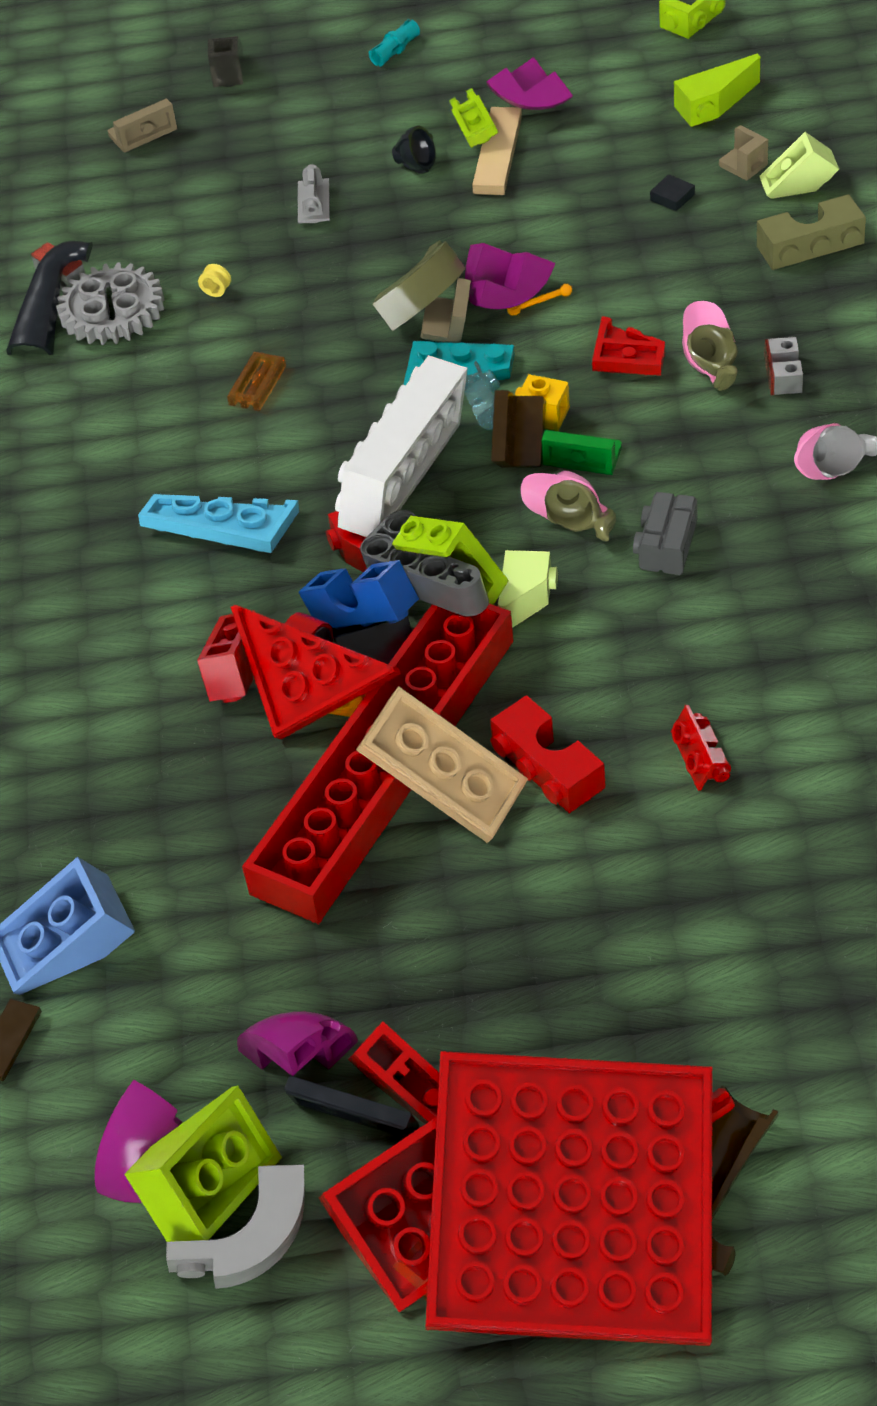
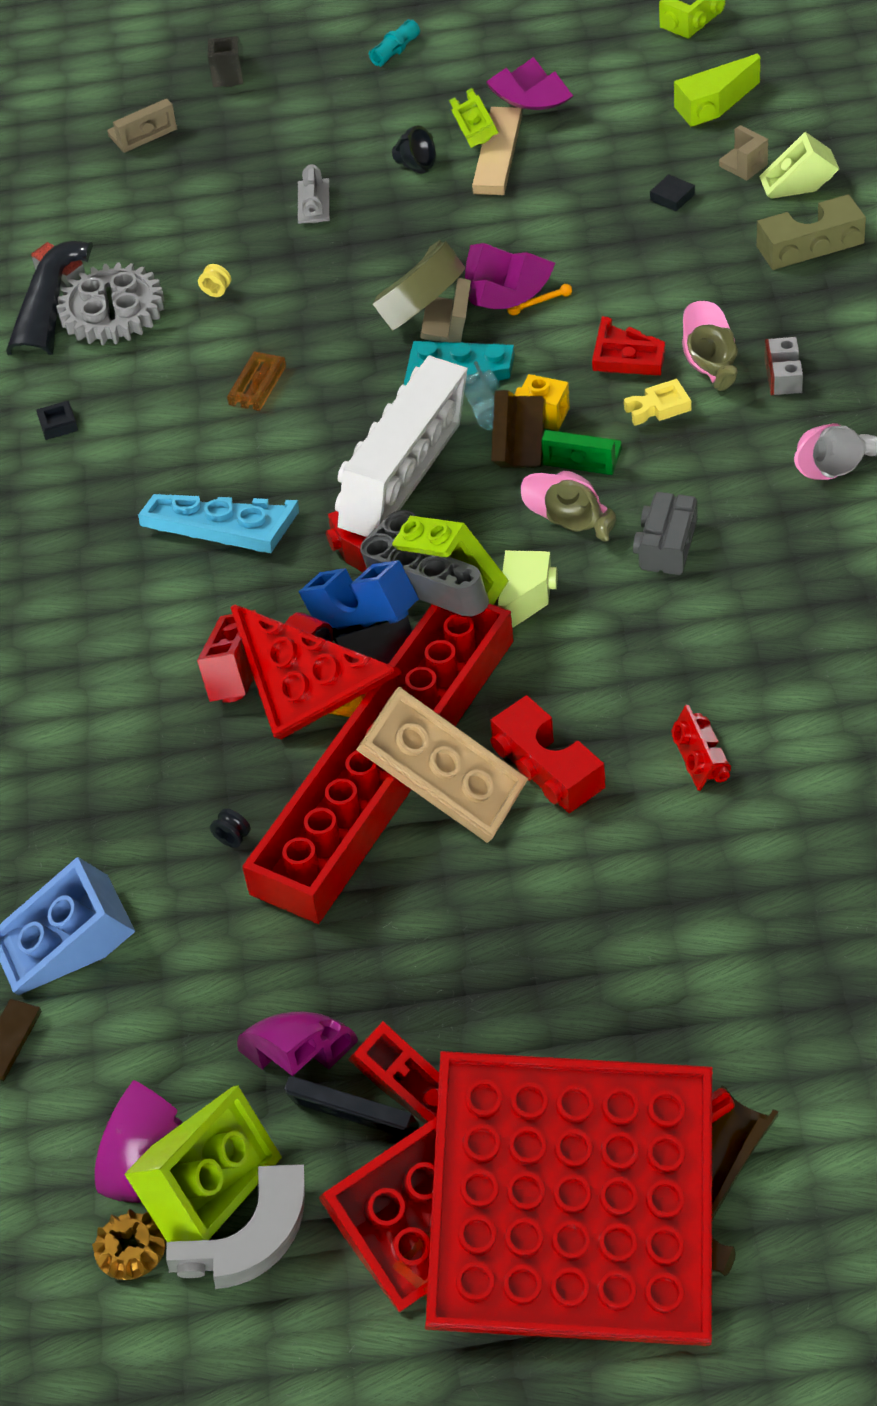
(57, 420): none -> black tile
(133, 1261): none -> pearl gold gear
(230, 828): none -> black bush
(660, 401): none -> light yellow plate

